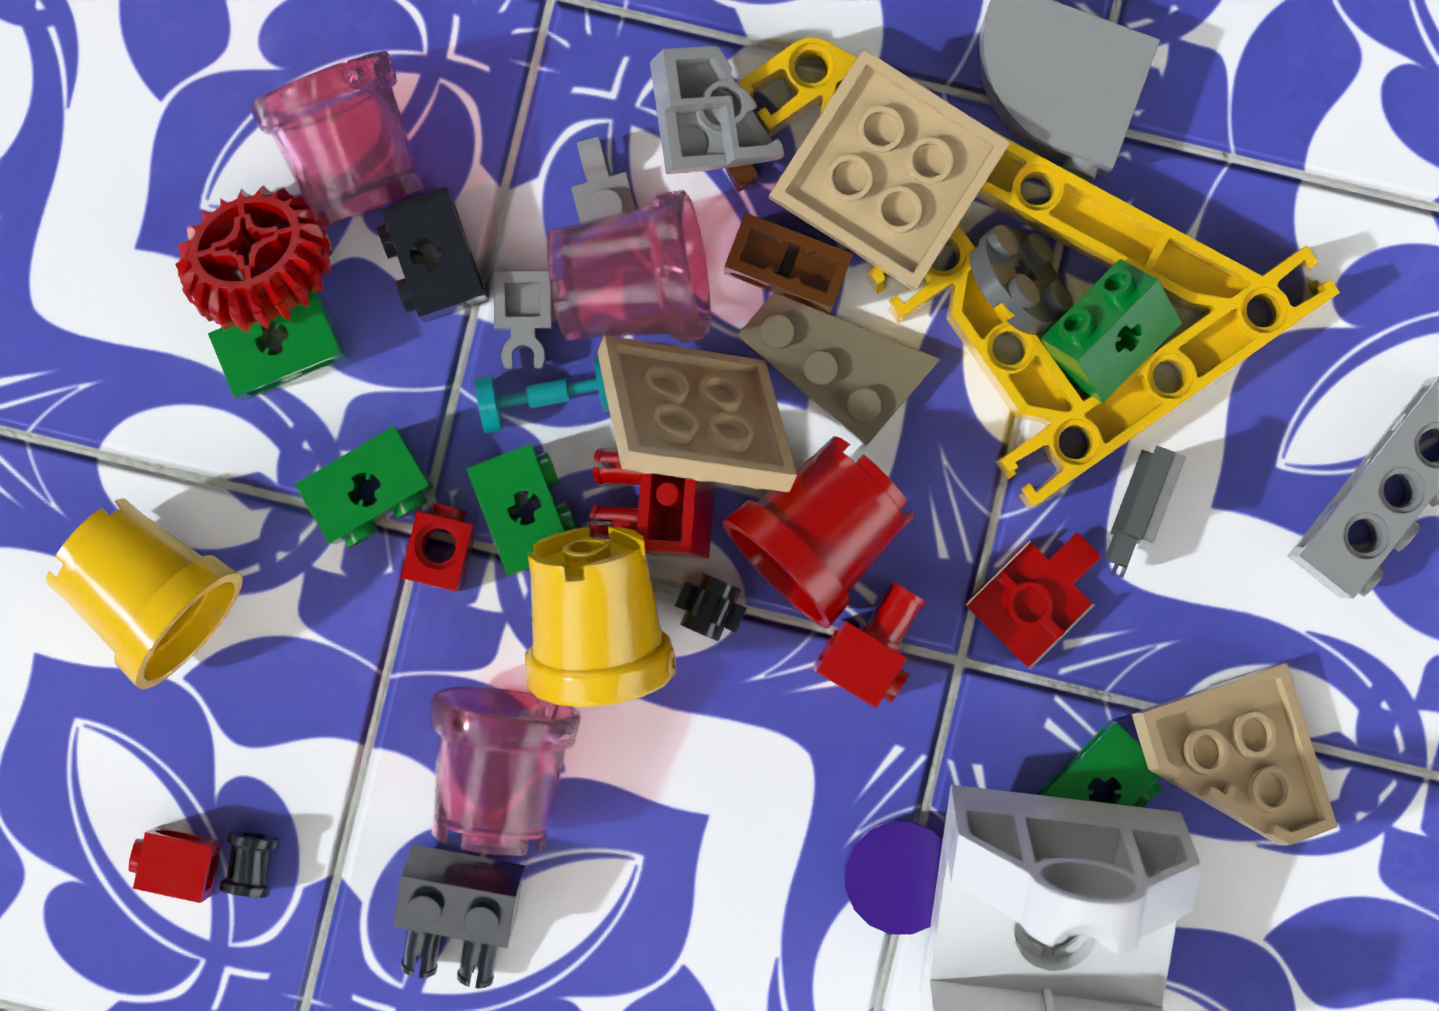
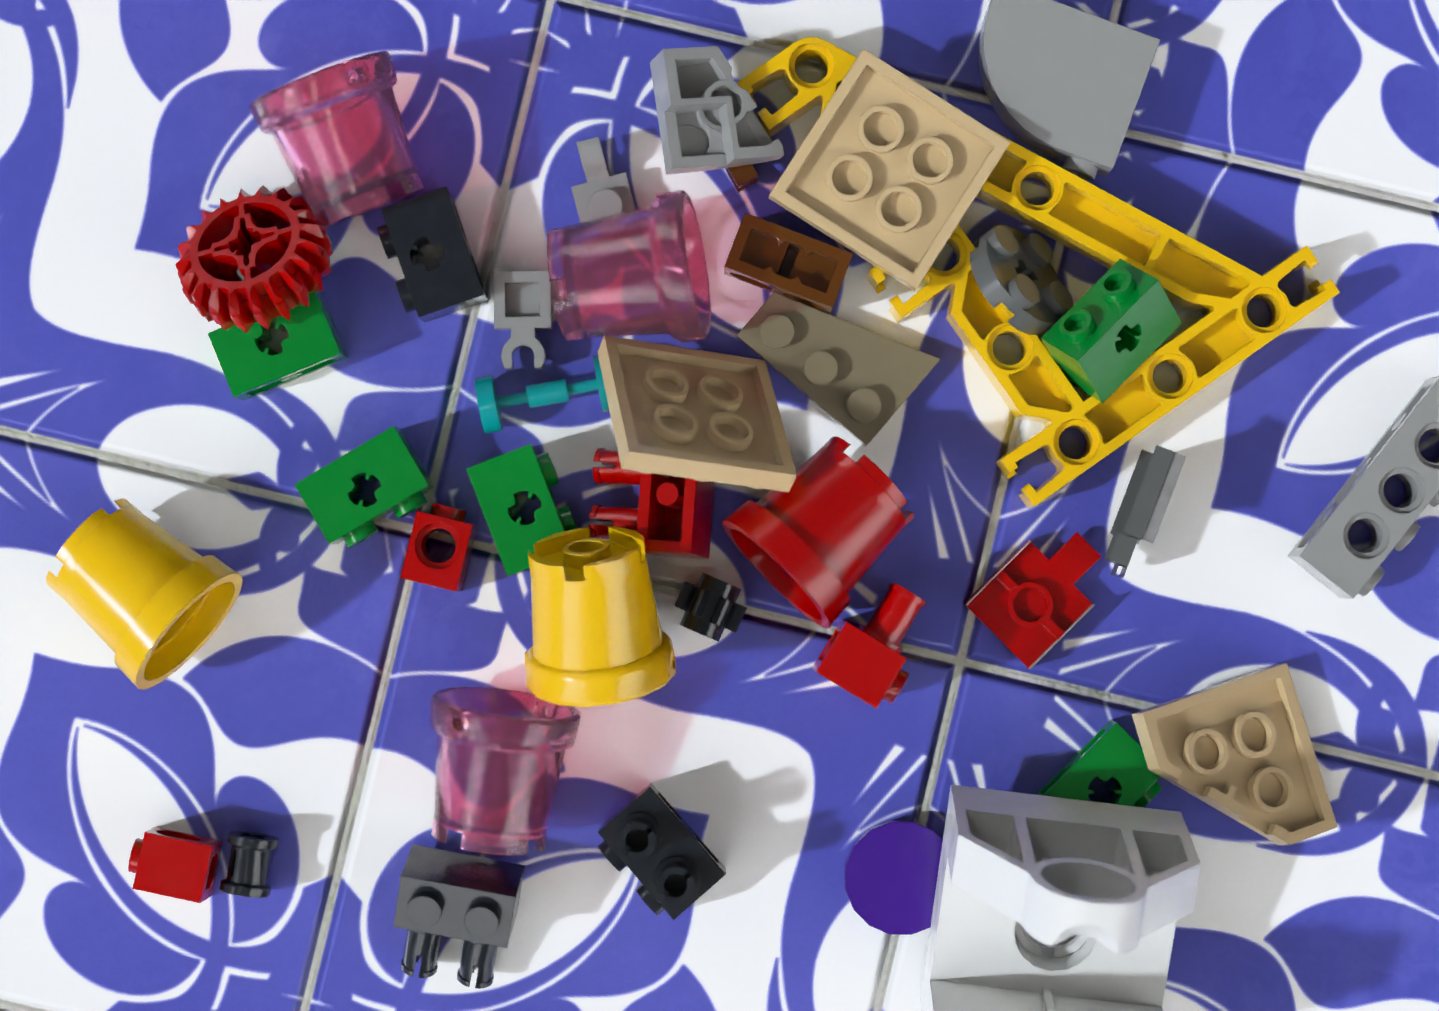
(660, 852): none -> black brick

